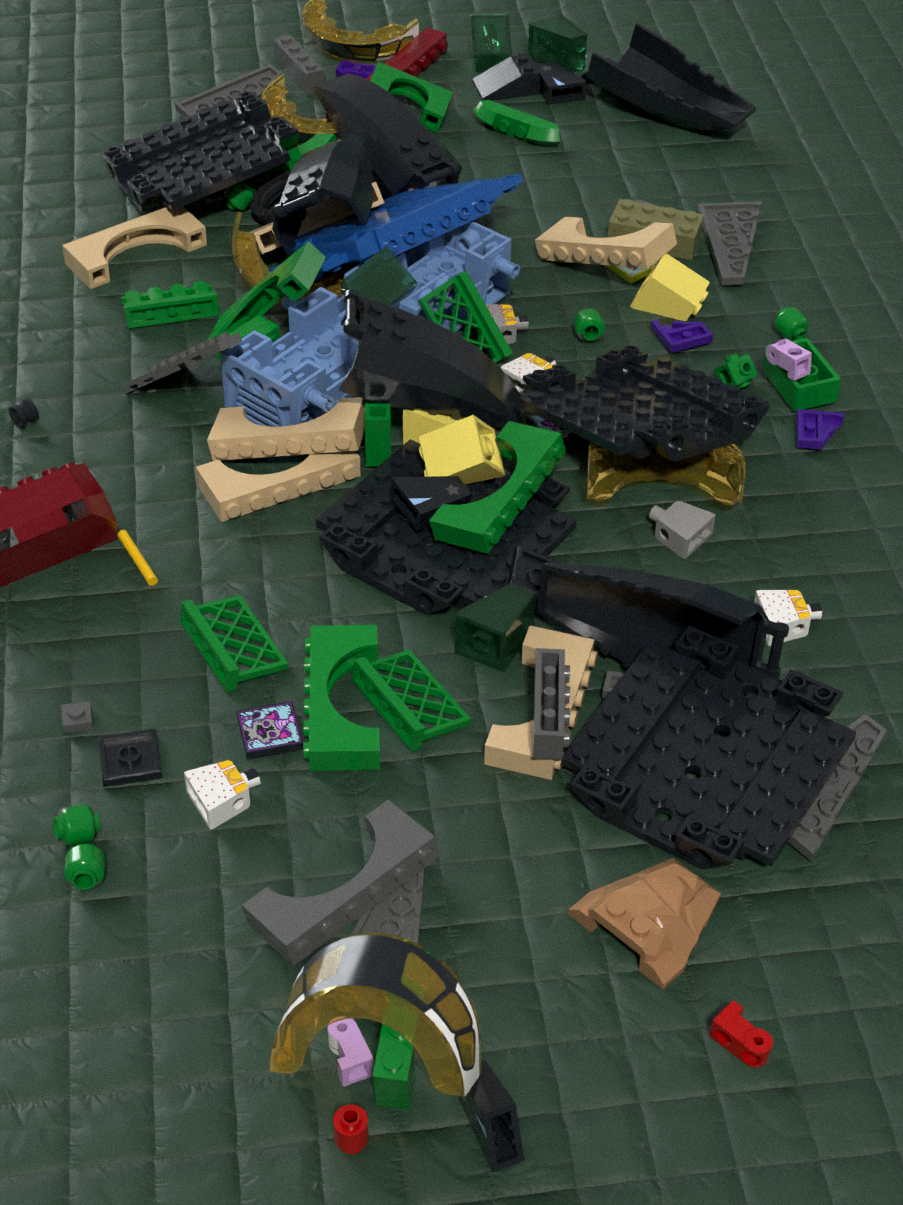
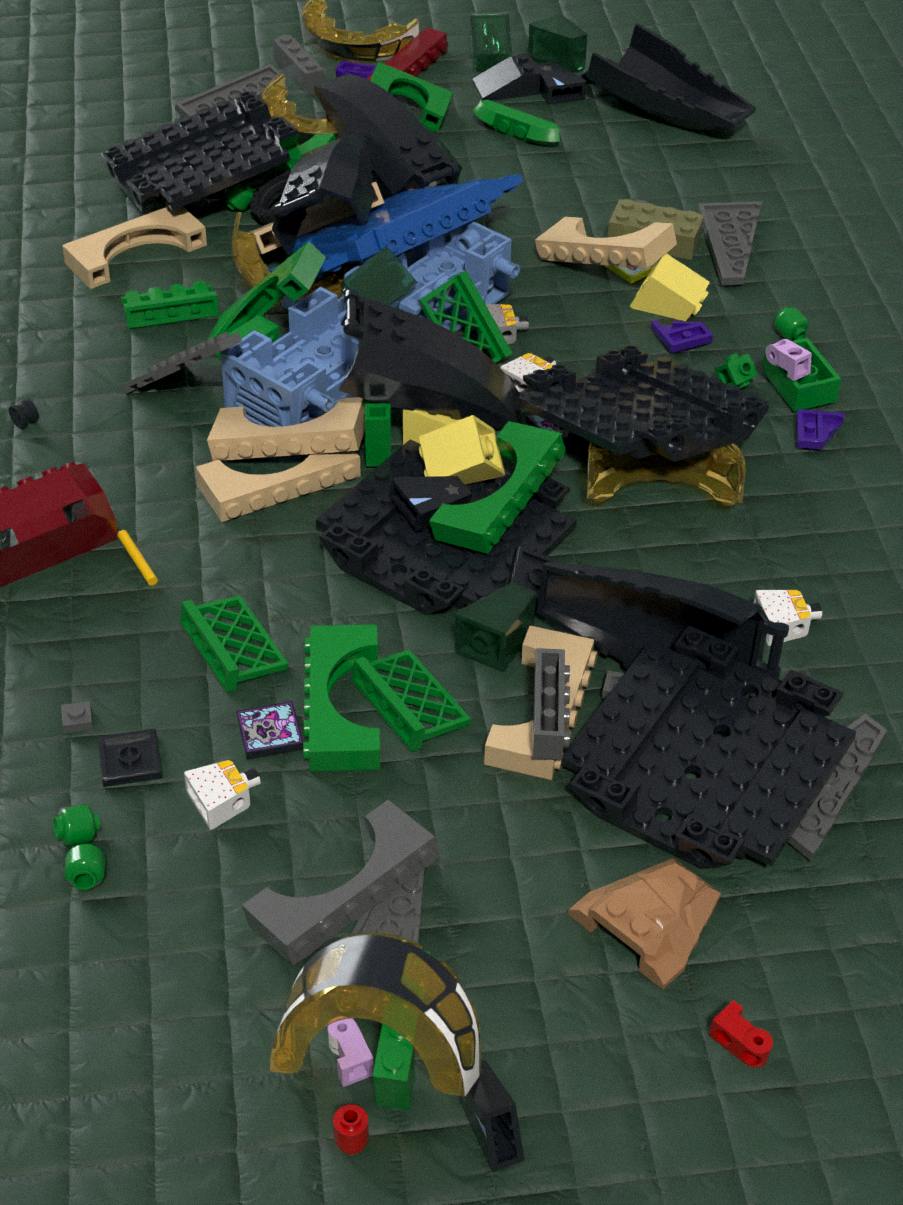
(589, 325): green head -> none
(682, 527): light grey torso -> none

